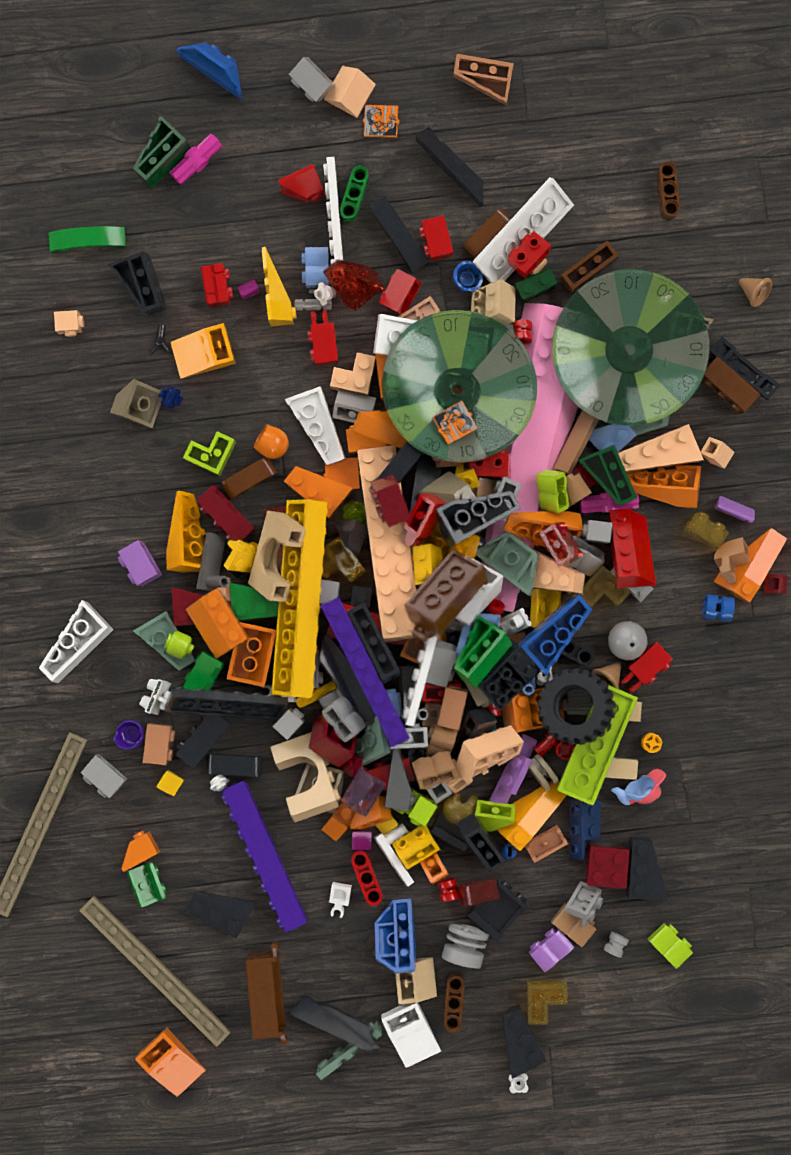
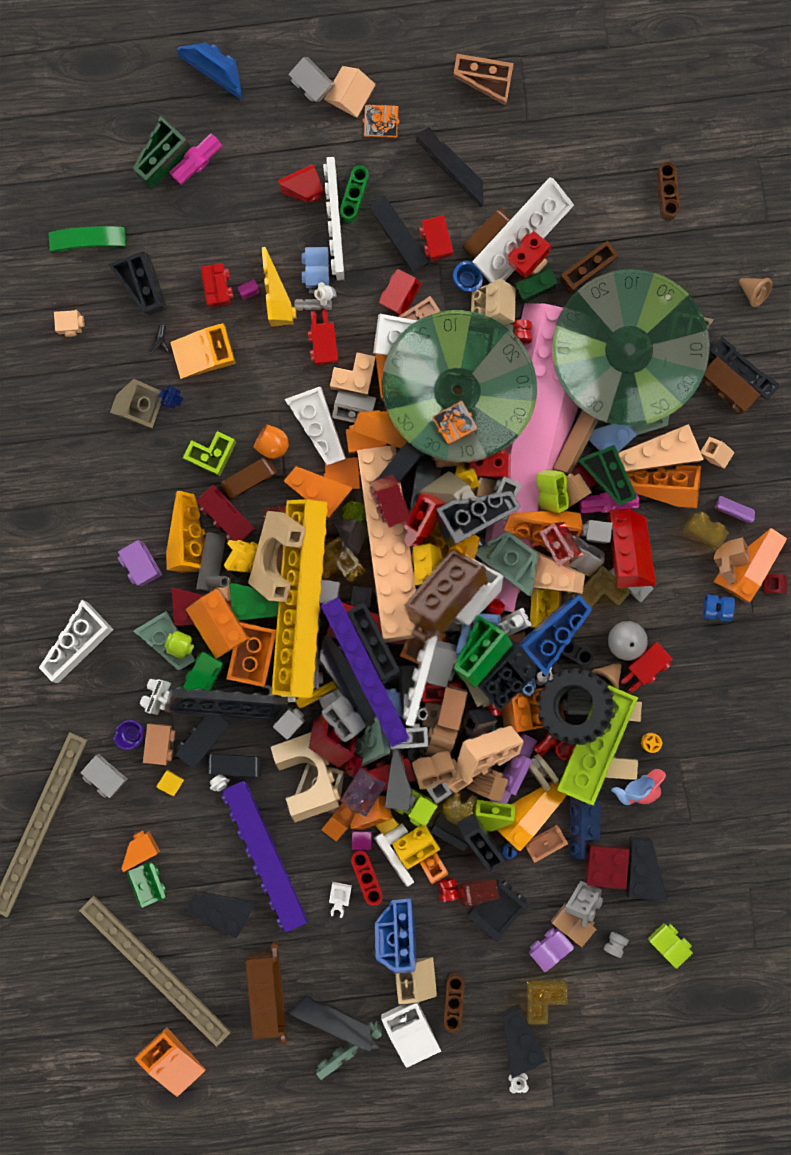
(353, 282): clear red wedge -> none
(466, 941): light grey wheel -> none
(489, 785): none -> medium nougat brick

